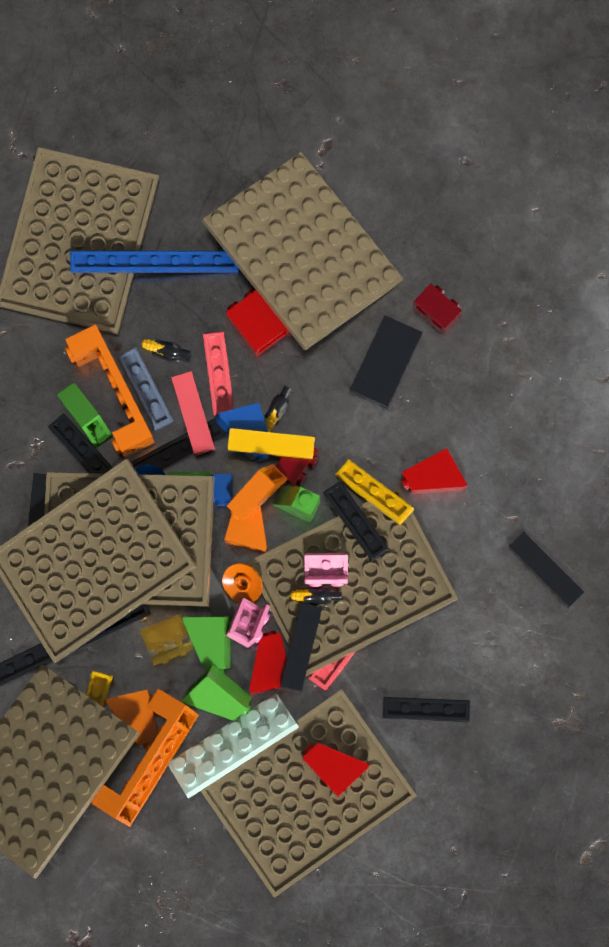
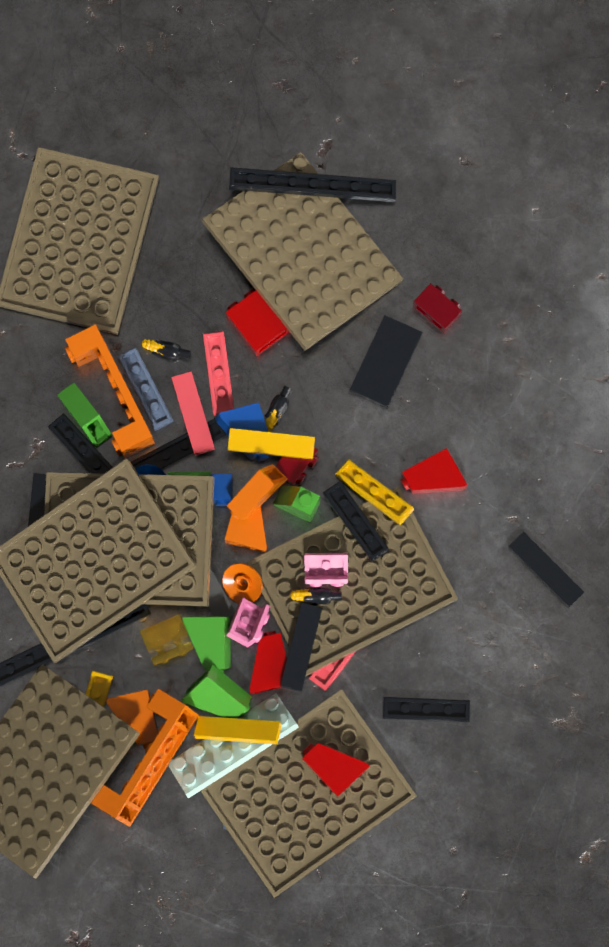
(151, 262): blue tile -> none
(237, 730): none -> yellow tile
(312, 184): none -> black tile

